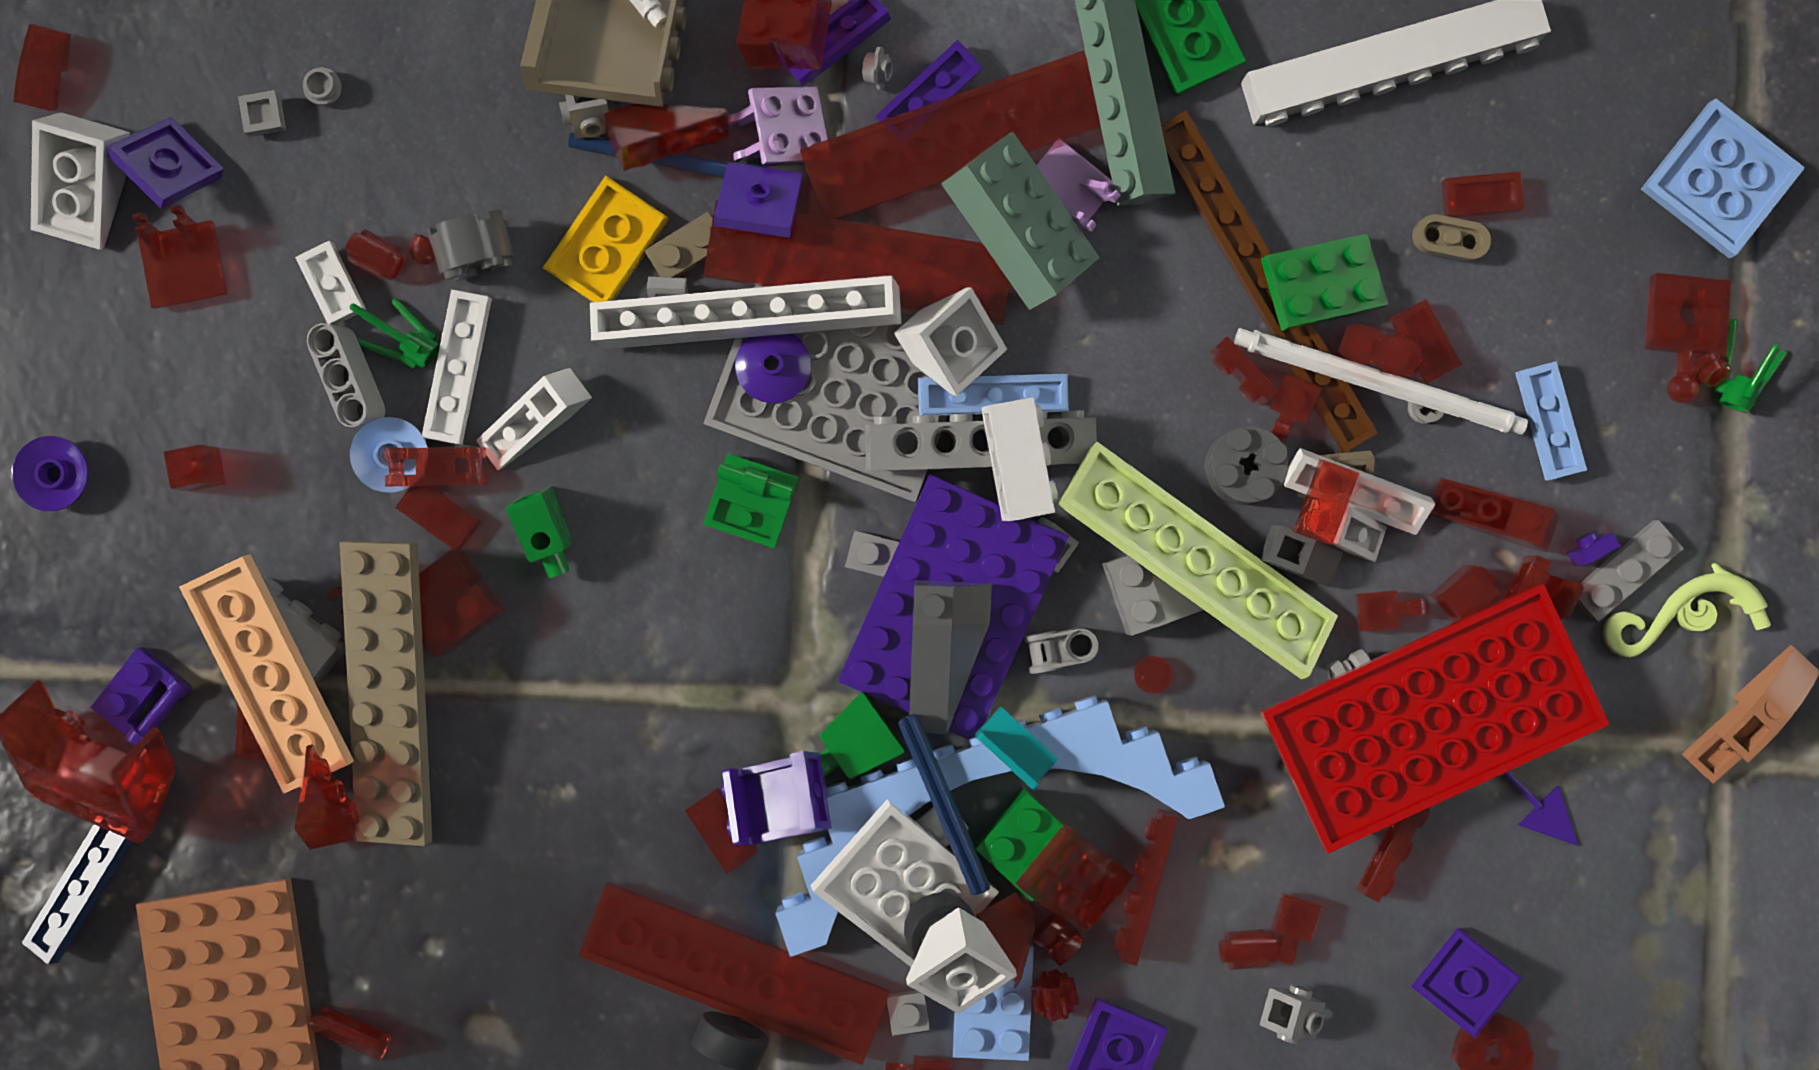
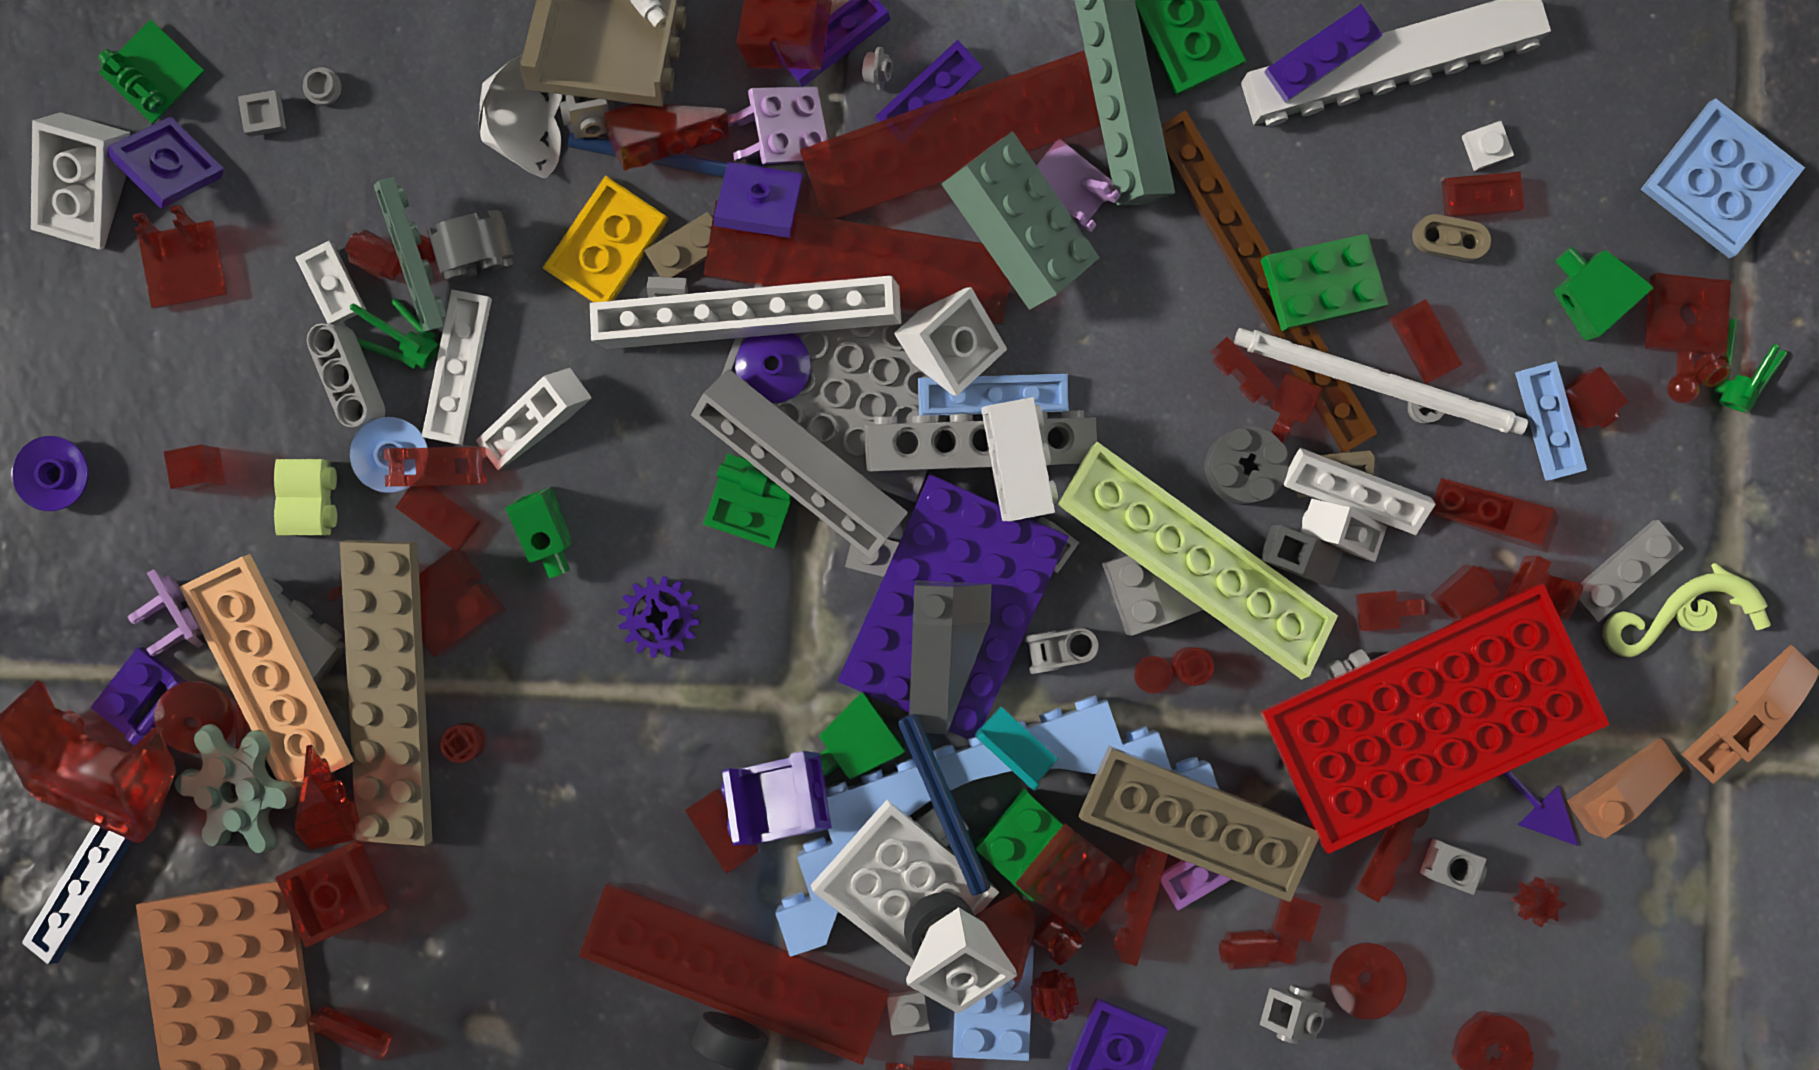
(40, 67): clear red slope -> none
(150, 71): none -> green hinge
(169, 596): none -> lavender plate
(193, 700): none -> clear red dish
(254, 788): none -> sand green plate
(304, 497): none -> yellowish green brick
(332, 893): none -> clear red brick
(405, 240): none -> sand green plate
(471, 741): none -> clear red wheel
(517, 118): none -> white piece
(654, 599): none -> dark purple gear
(798, 463): none -> light grey brick
(1185, 664): none -> clear red wheel
(1189, 882): none -> medium lavender plate
(1199, 823): none -> dark tan plate
(1323, 53): none -> dark purple plate
(1326, 502): clear red plate -> none
(1372, 344): clear red brick -> none
(1380, 993): none -> clear red dish
(1438, 863): none -> light grey brick
(1466, 982): dark purple plate -> none
(1487, 145): none -> white plate
(1548, 897): none -> clear red gear
(1592, 547): dark purple plate -> none
(1595, 398): none -> clear red brick
(1597, 290): none -> green torso
(1625, 790): none -> nougat slope

